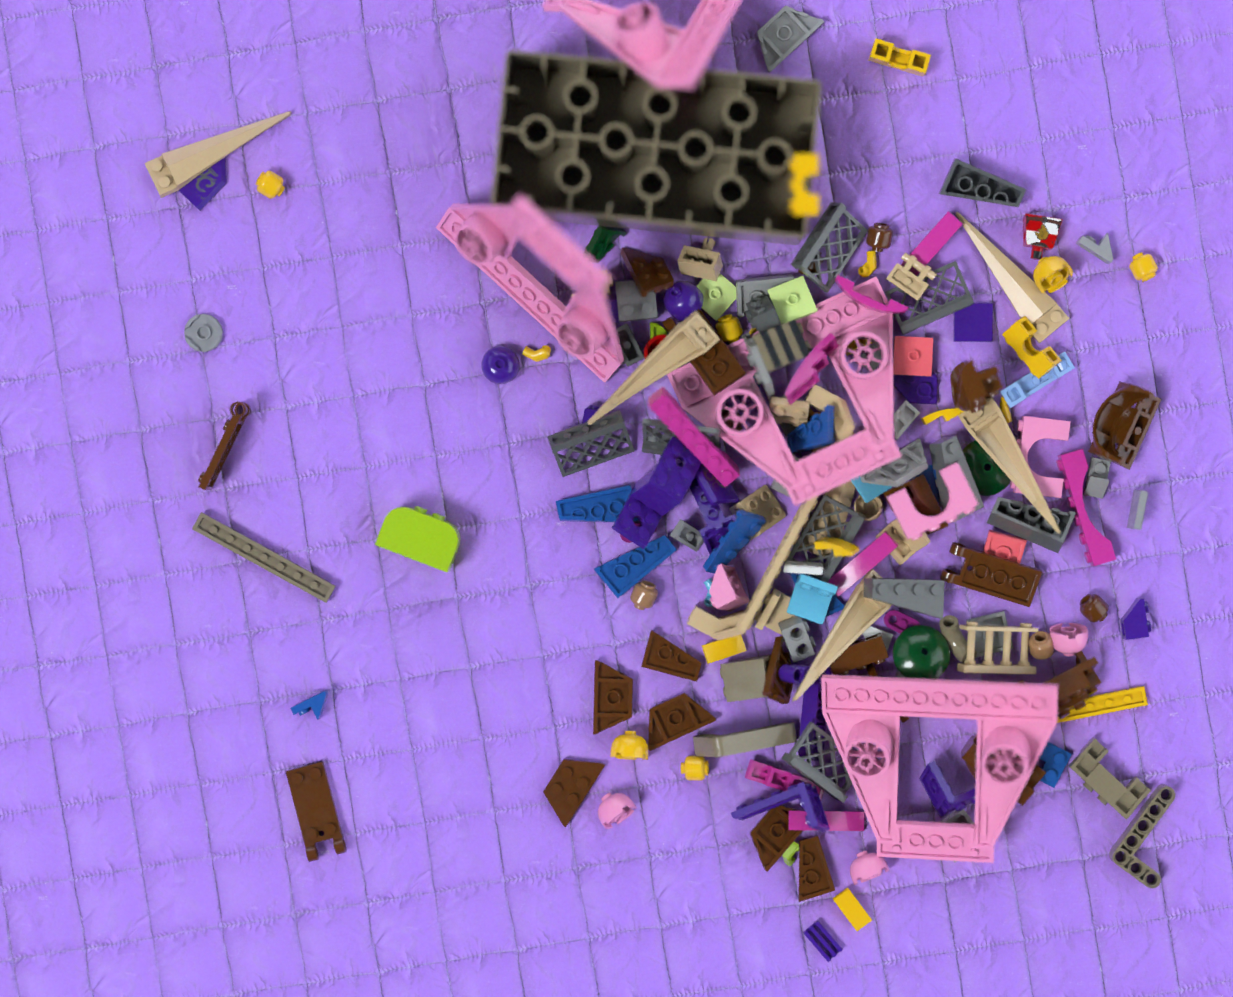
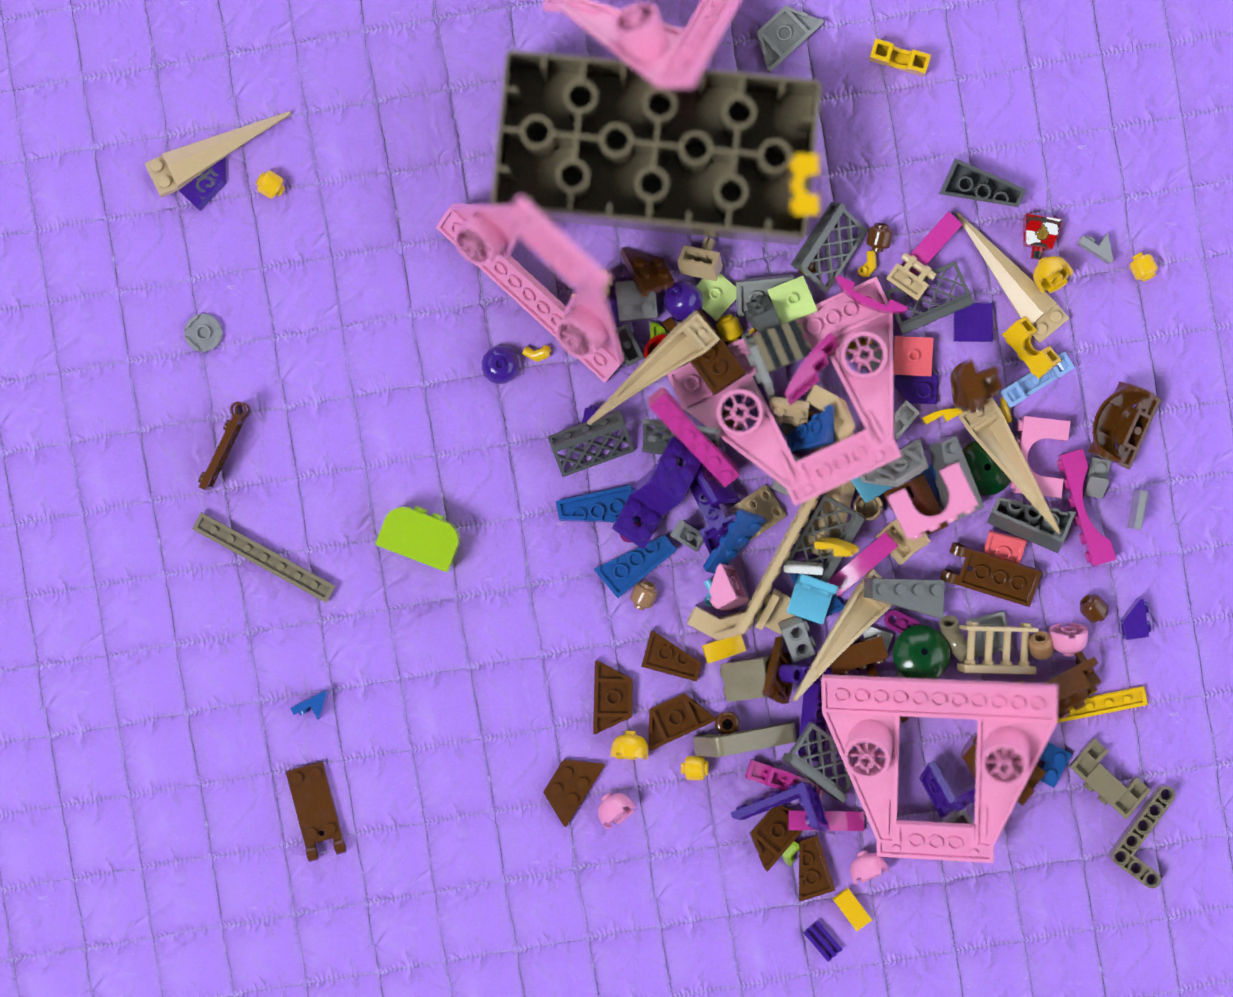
(602, 242): dark green wing -> none
(733, 720): none -> reddish brown head

